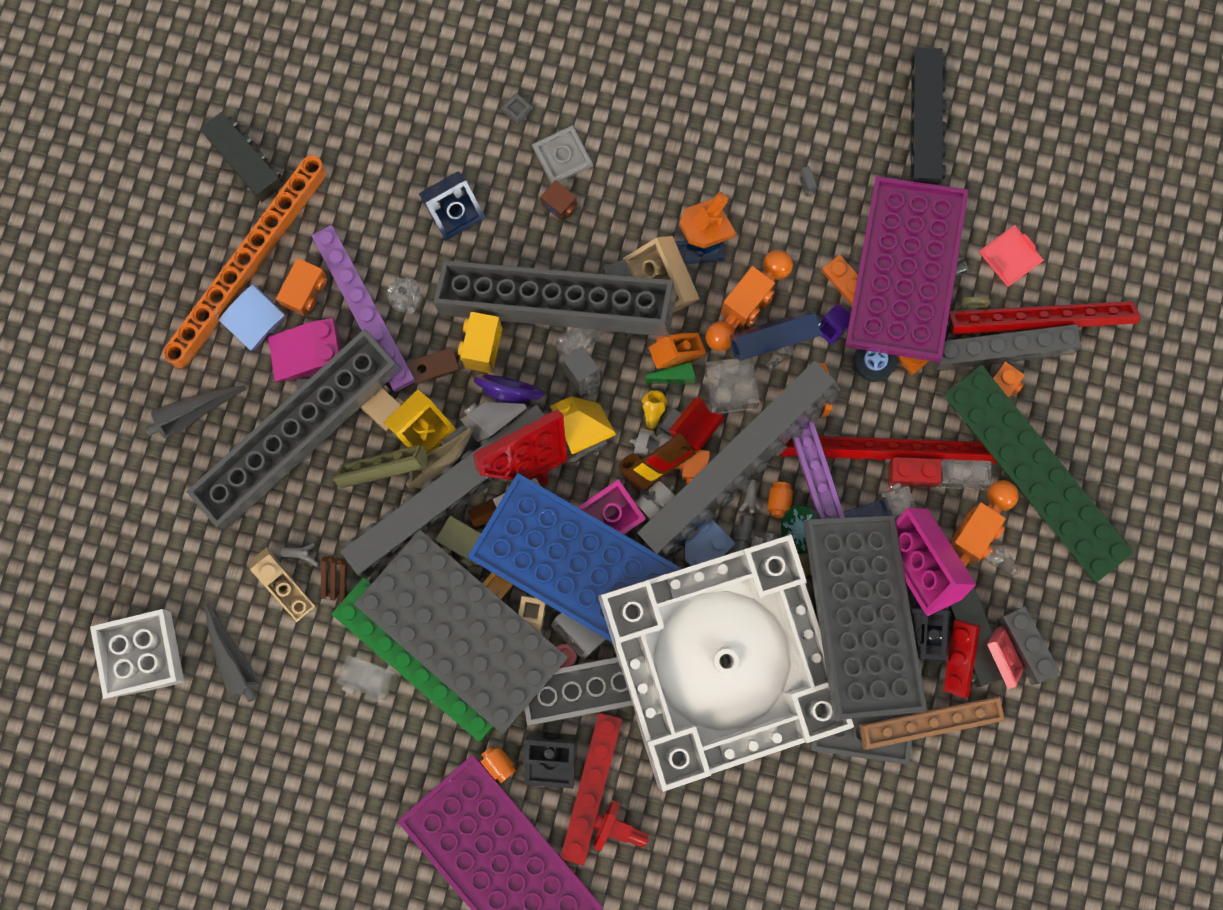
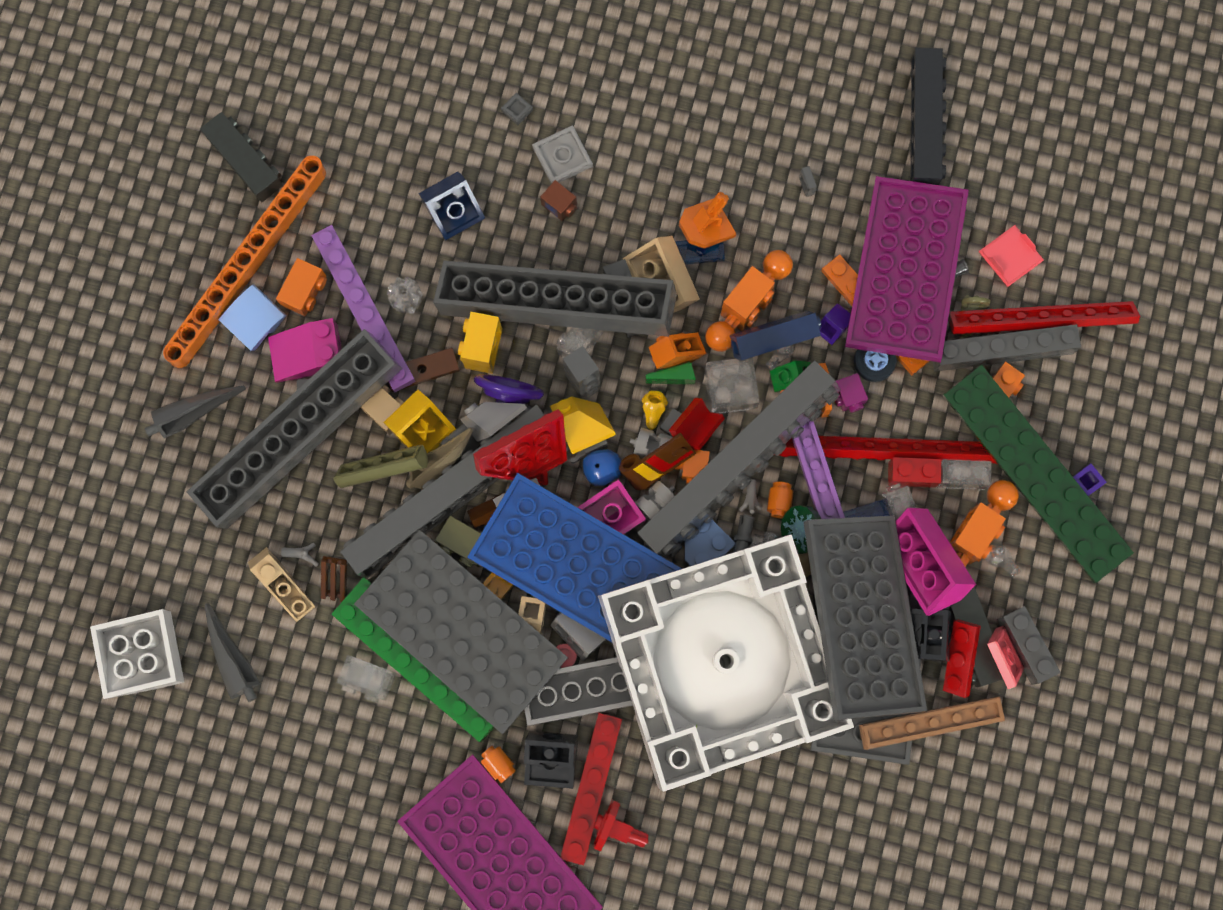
(608, 467): none -> blue helmet
(786, 374): none -> green bracket
(852, 394): none -> magenta brick
(1089, 479): none -> dark purple brick

